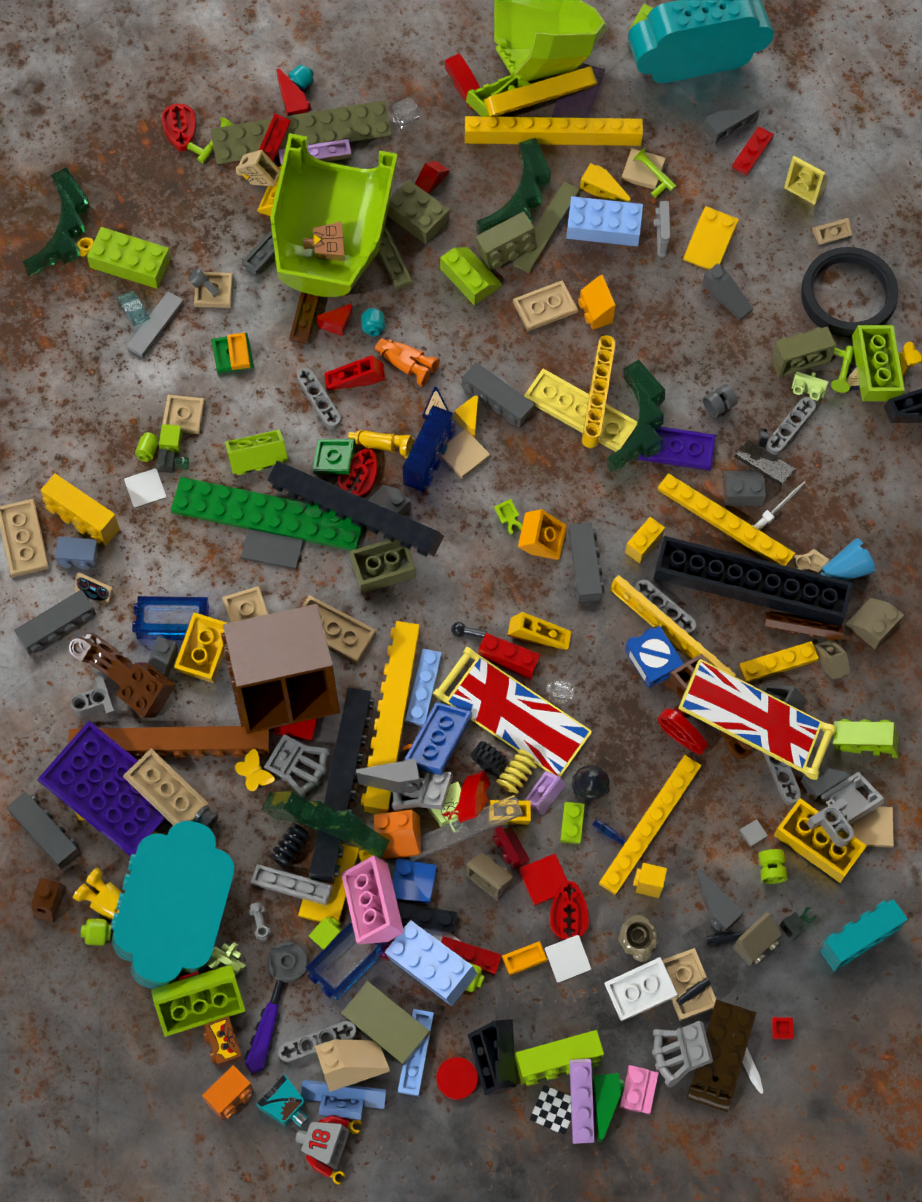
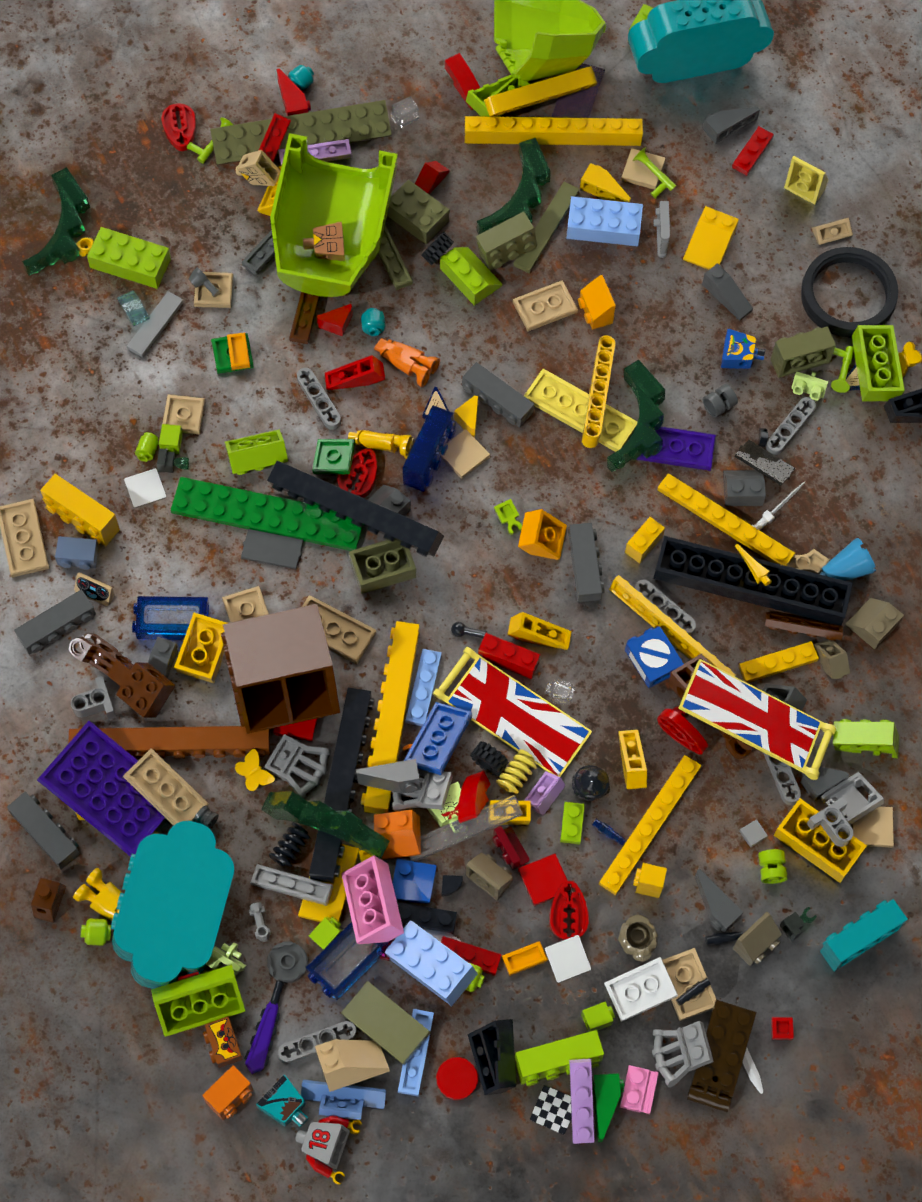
(437, 248): none -> black tyre
(451, 884): none -> black tile
(598, 1017): none -> lime brick
(633, 759): none -> yellow slope
(740, 350): none -> torso
(759, 572): none -> yellow piece

